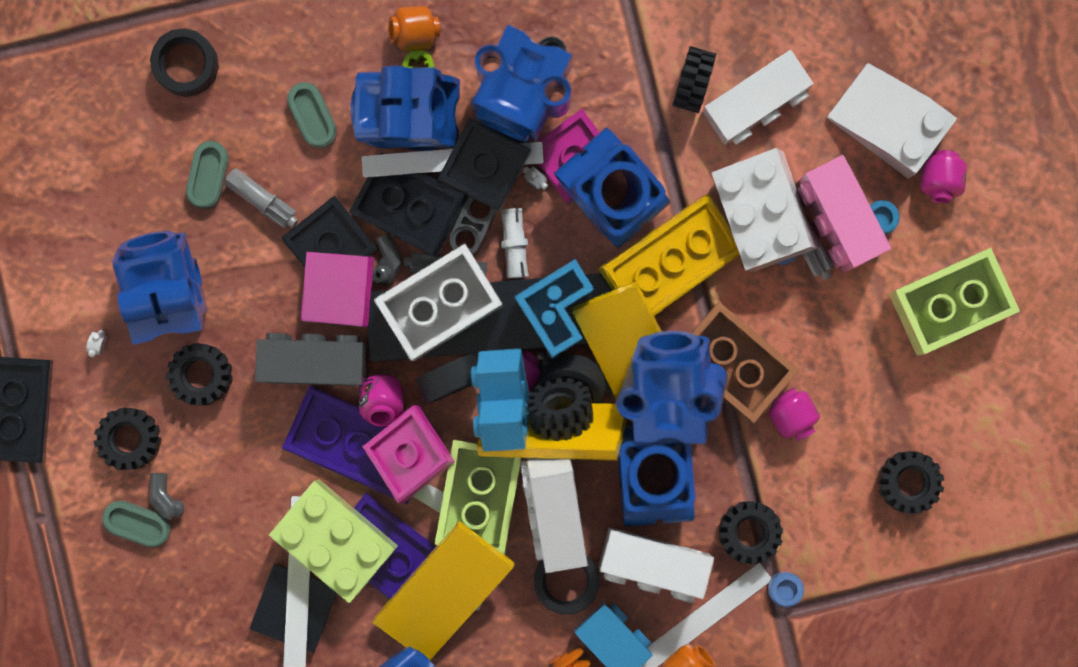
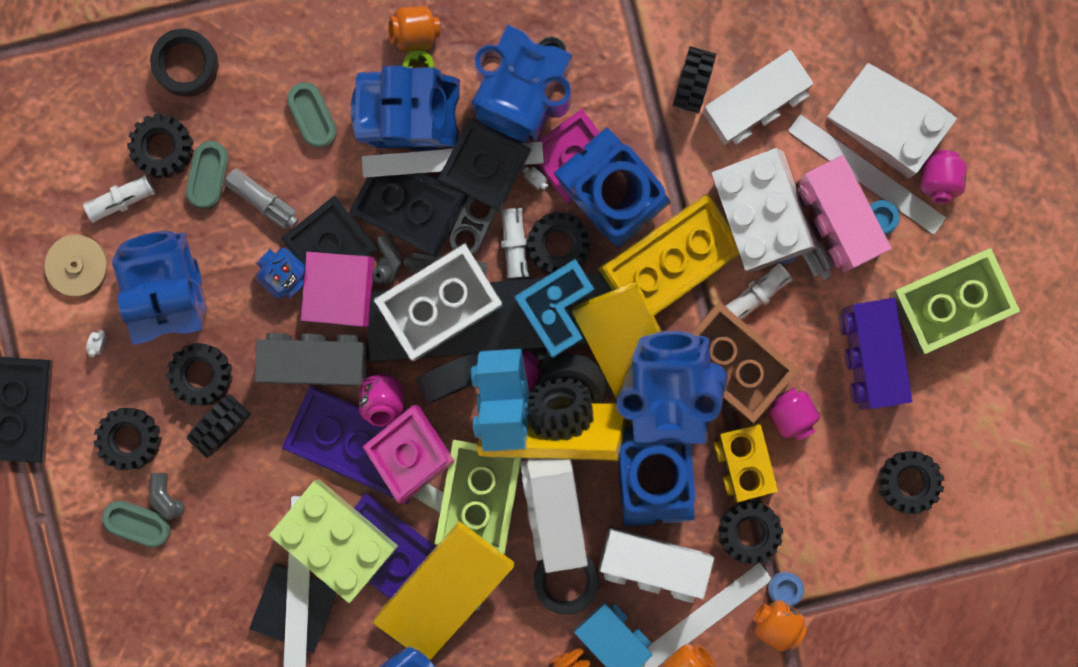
(76, 265): none -> tan piece
(119, 198): none -> white pin
(145, 131): none -> black tyre
(218, 426): none -> black tyre
(280, 273): none -> blue head
(549, 224): none -> black tyre
(755, 459): none -> yellow brick
(759, 292): none -> white pin
(780, 625): none -> orange head
(868, 174): none -> white sticker
(875, 354): none -> dark purple brick

